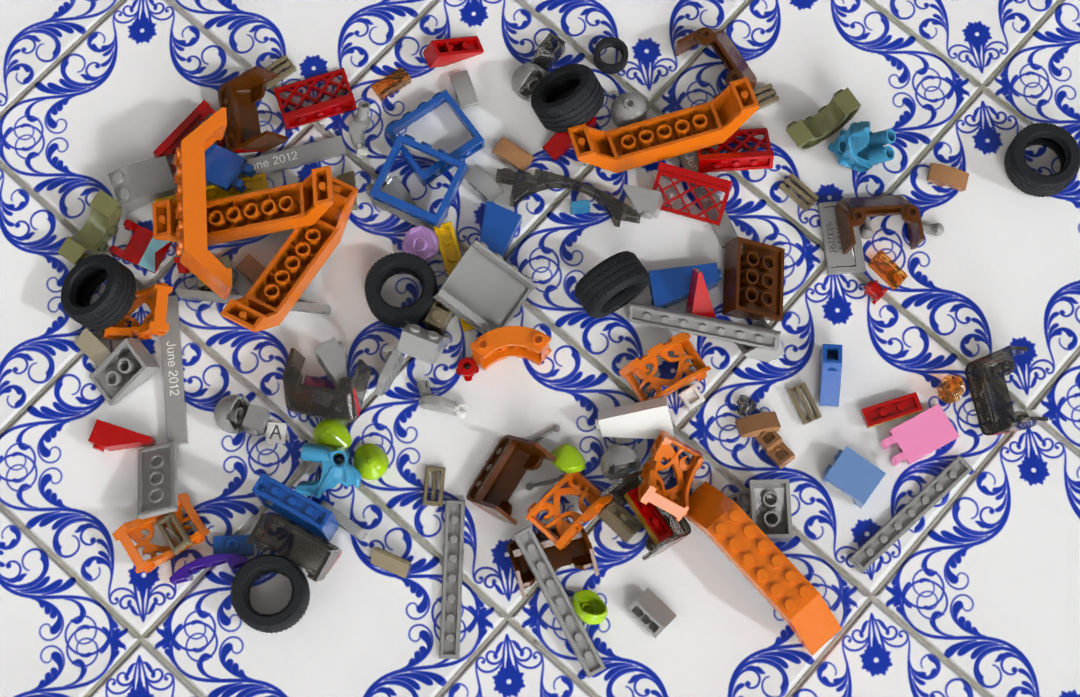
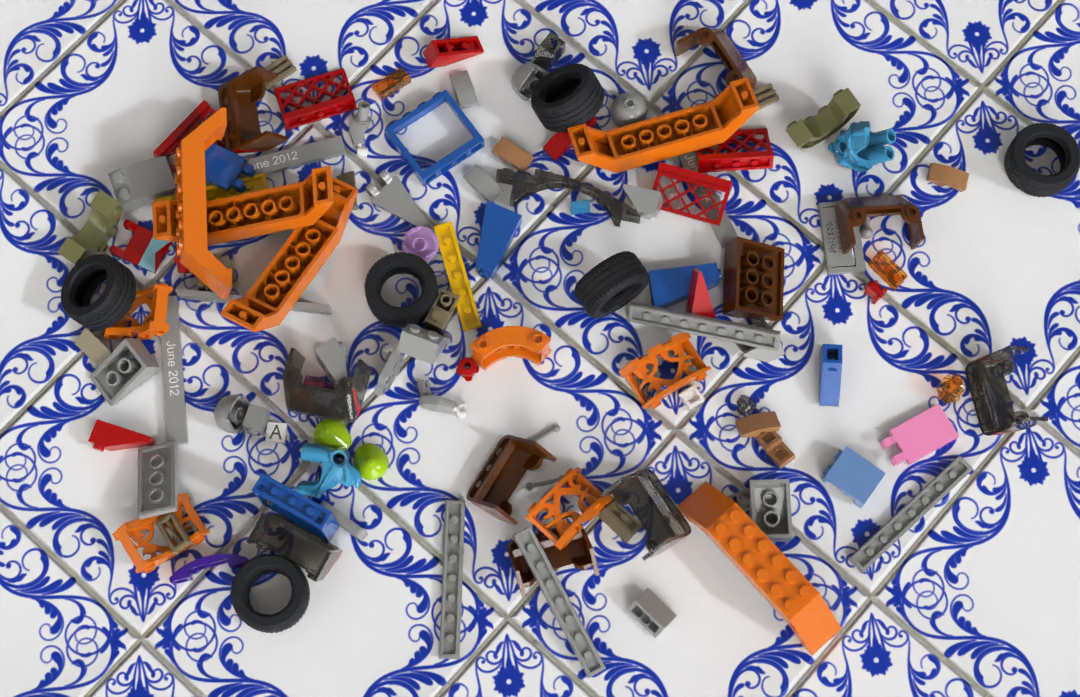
(232, 545): blue plate -> none
(250, 268): medium nougat slope -> none
(390, 562): dark tan slope -> none
(426, 483): dark tan tile -> none
(435, 220): blue window -> none
(484, 289): light grey panel -> none
(568, 458): lime hat -> none
(589, 607): lime hat -> none
(614, 43): black tyre -> none
(619, 461): light grey cylinder -> none
(636, 420): white slope -> none
(649, 517): red plate -> none
(677, 498): orange fence -> none
(803, 187): dark tan tile -> none
(803, 386): dark tan tile -> none
(891, 410): red plate -> none
(936, 229): light grey piece -> none

